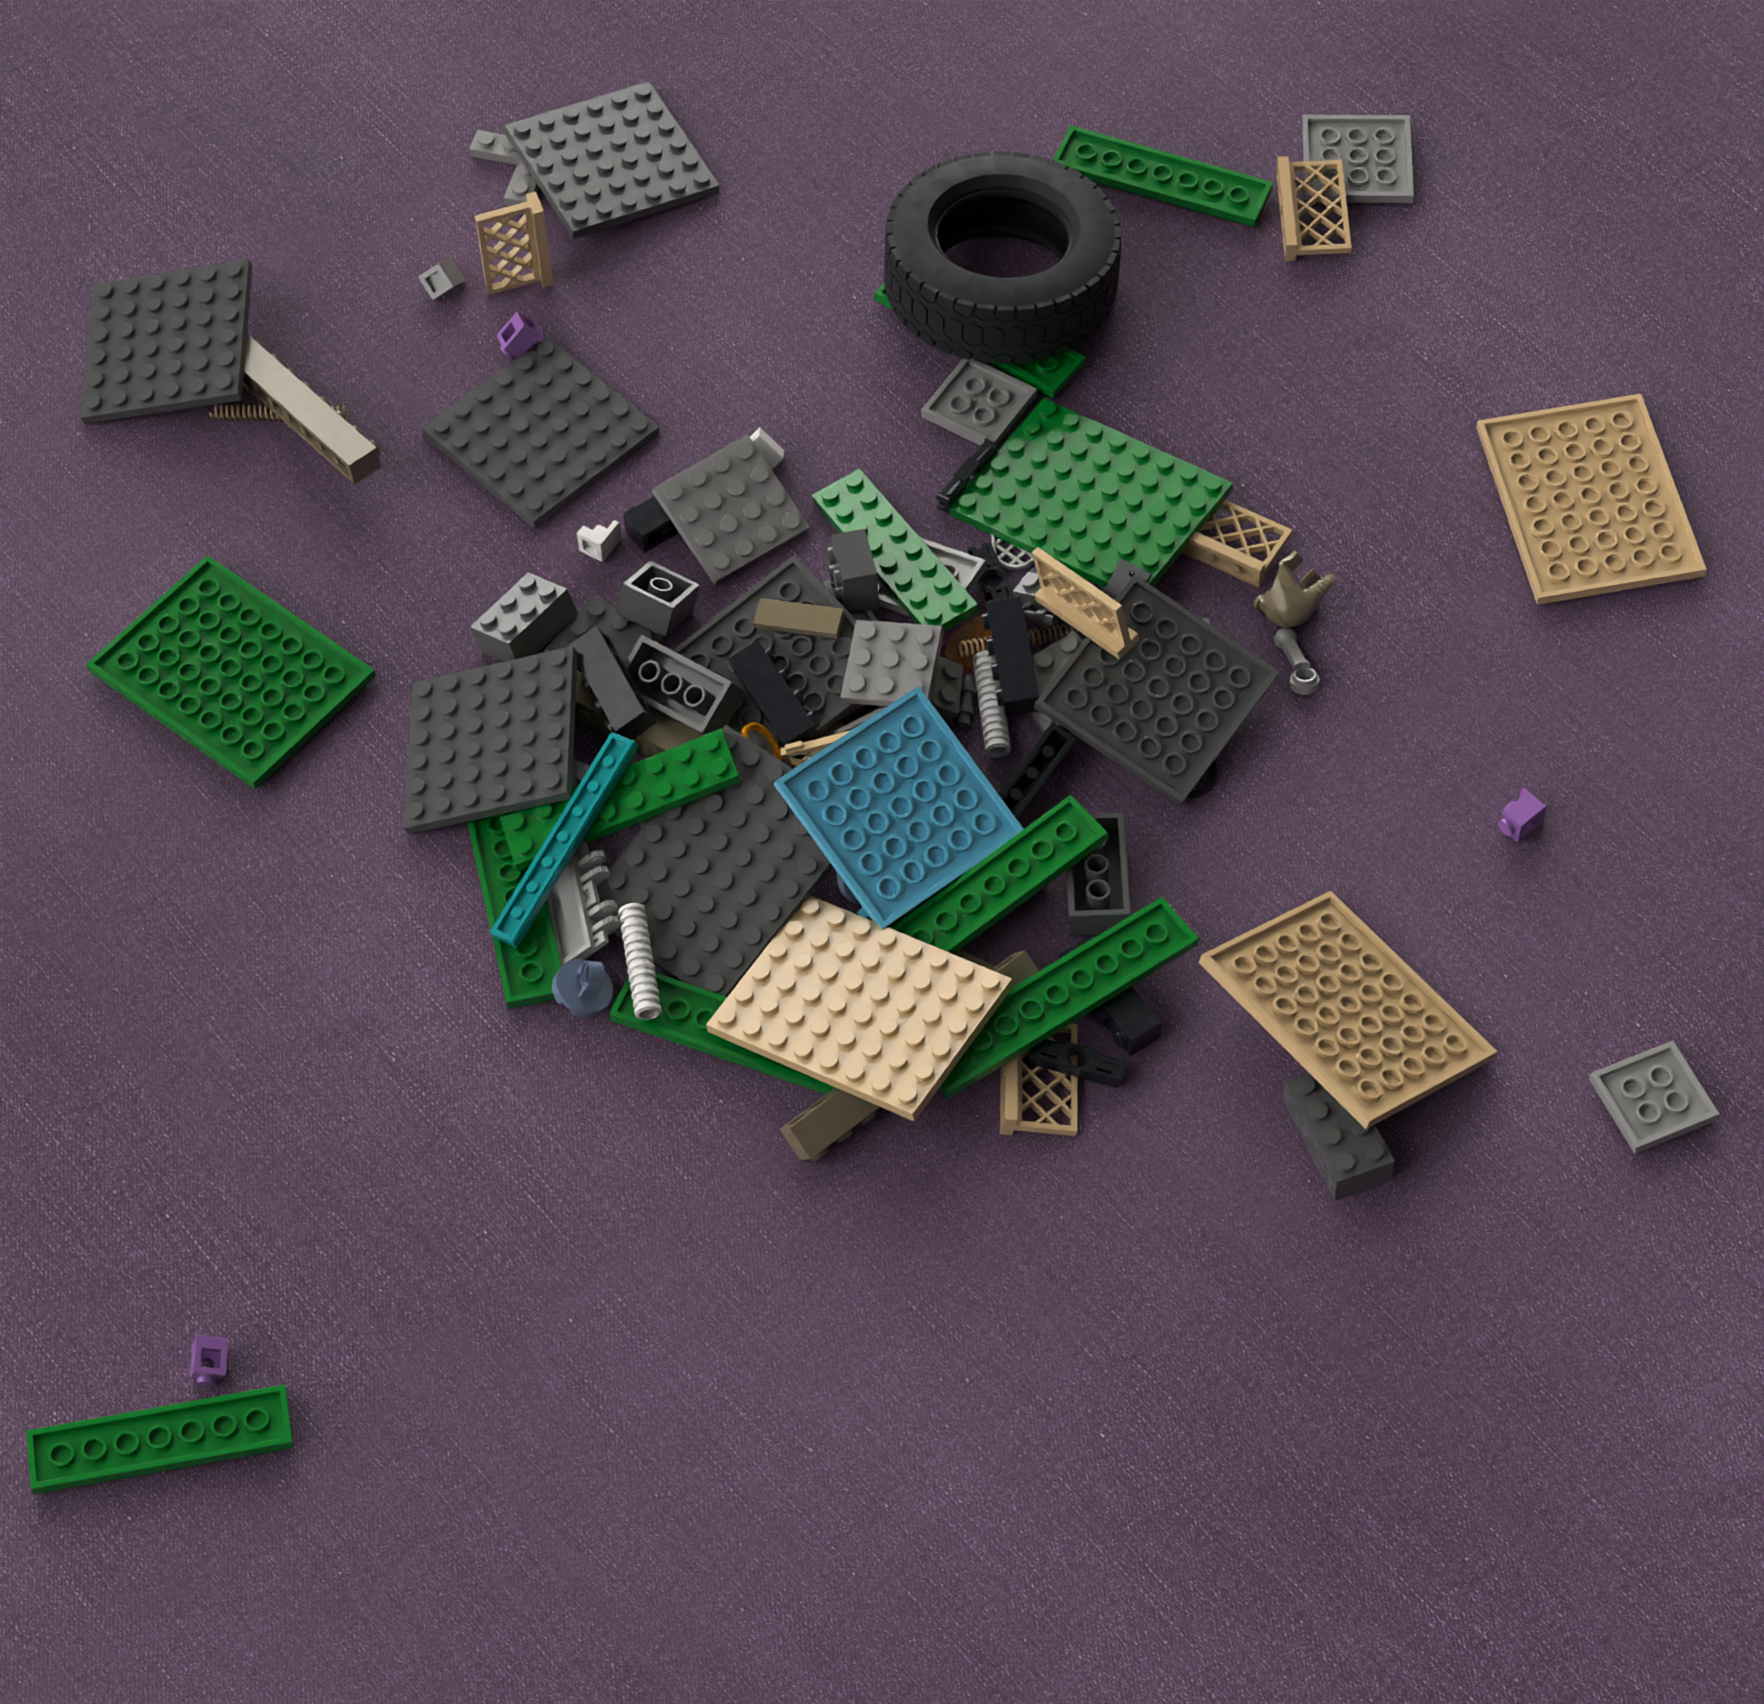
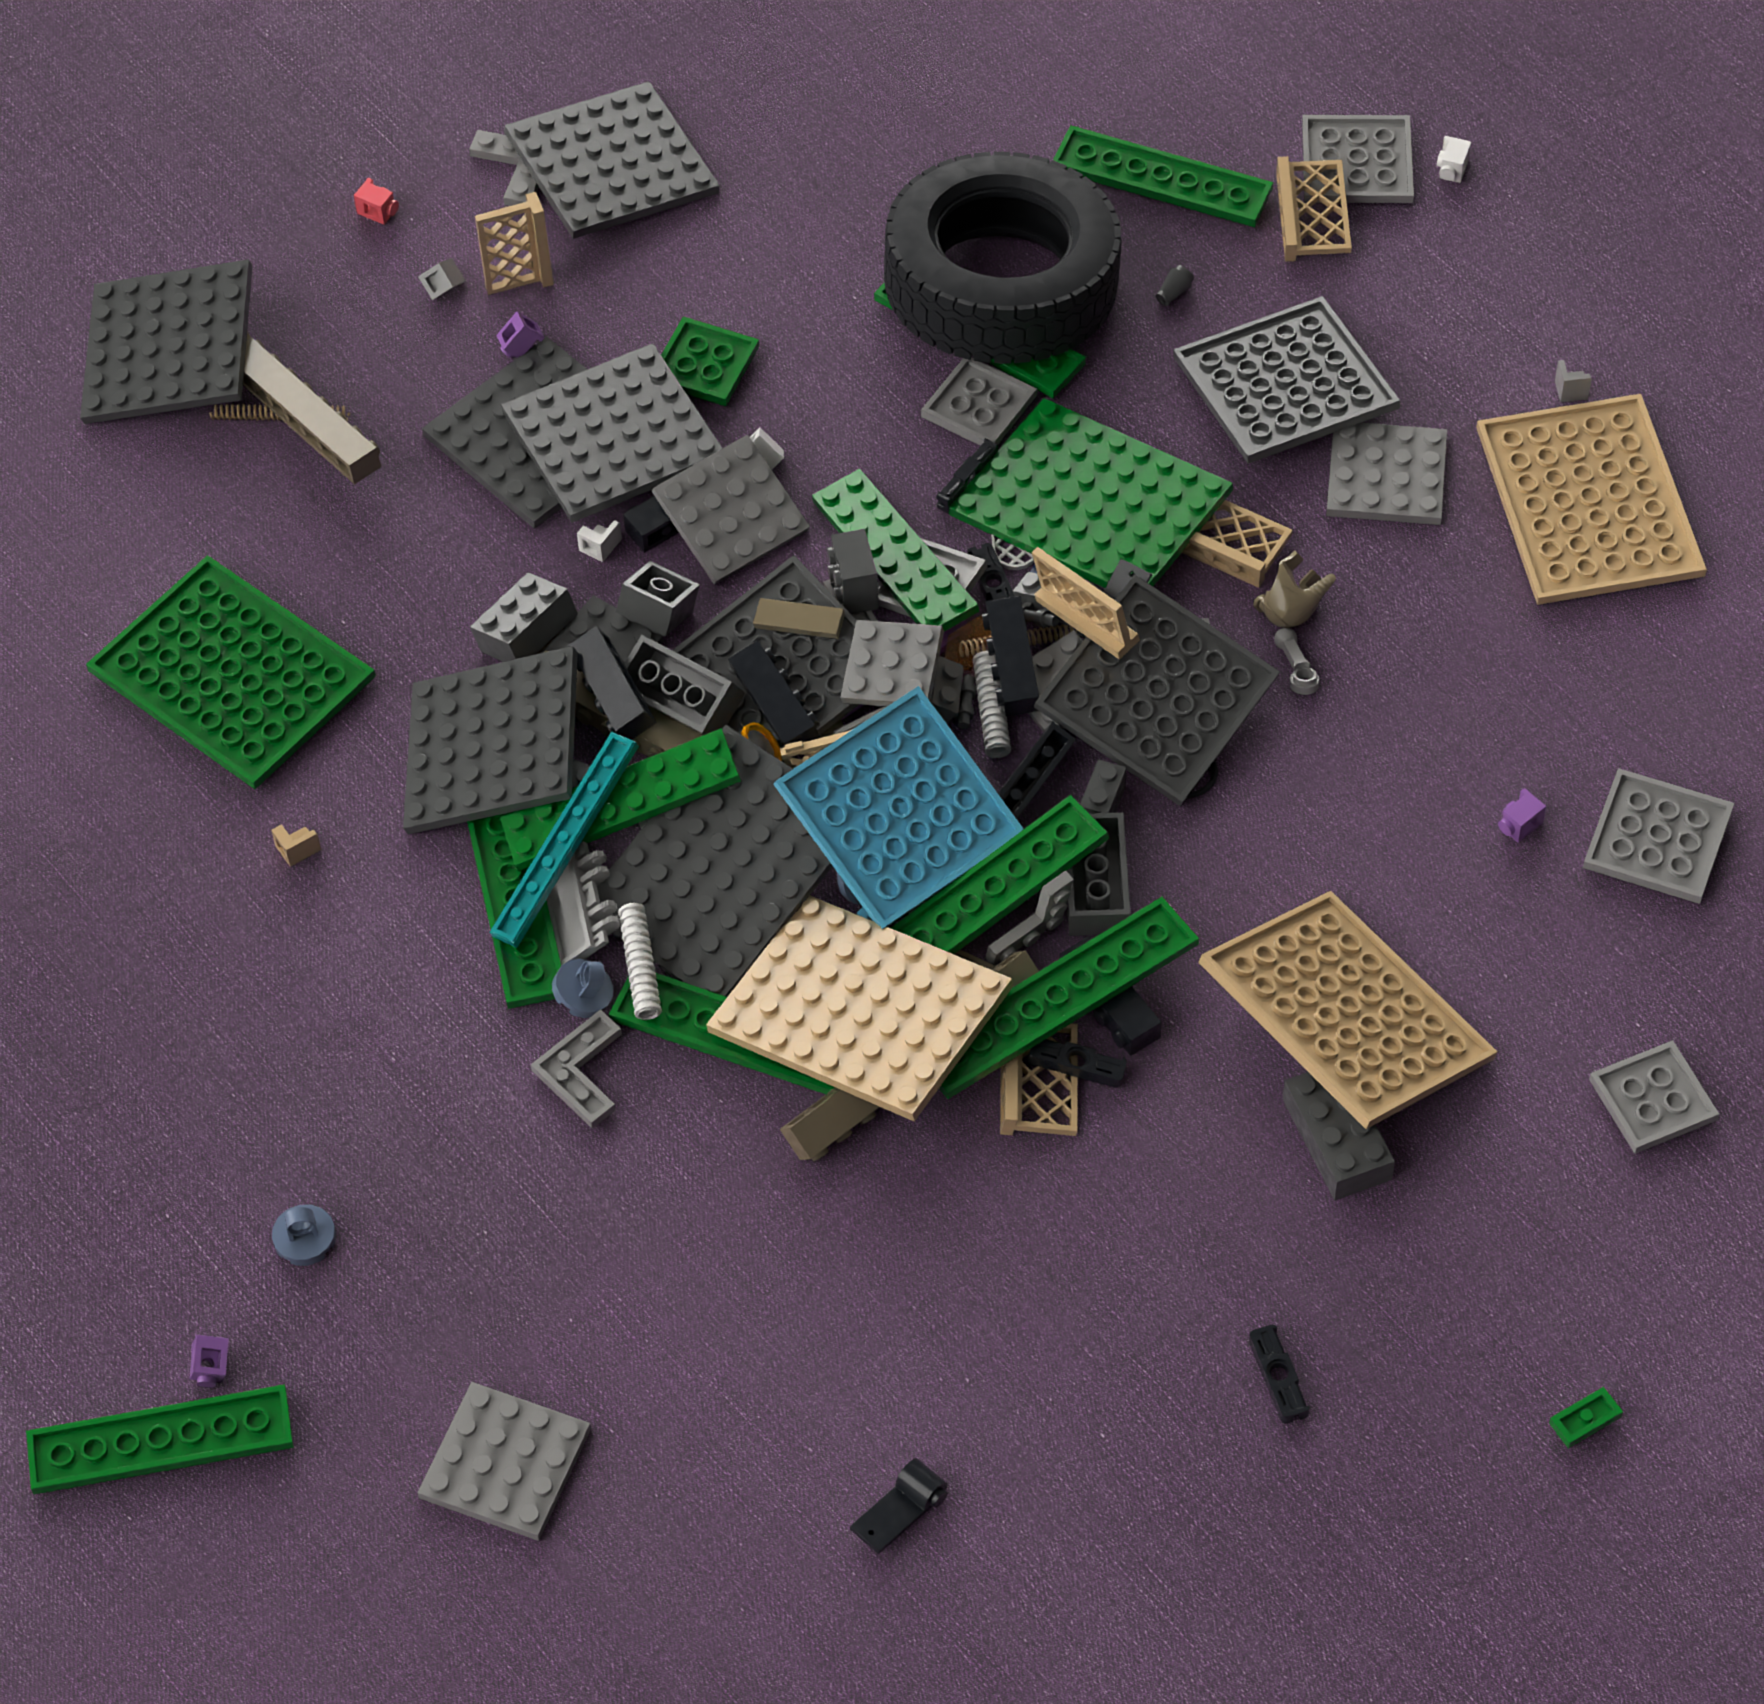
(296, 845): none -> tan panel
(303, 1234): none -> sand blue tile
(375, 202): none -> coral brick
(504, 1461): none -> light grey plate
(561, 1066): none -> light grey plate
(611, 431): none -> plate
(708, 359): none -> green plate
(913, 1496): none -> black door
(1047, 916): none -> light grey plate
(1104, 788): none -> dark grey brick
(1174, 285): none -> dark grey cone
(1271, 1355): none -> black piece
(1286, 379): none -> dark grey plate
(1387, 473): none -> light grey plate
(1453, 158): none -> white brick
(1571, 385): none -> light grey panel
(1585, 1417): none -> green plate
(1658, 835): none -> light grey plate

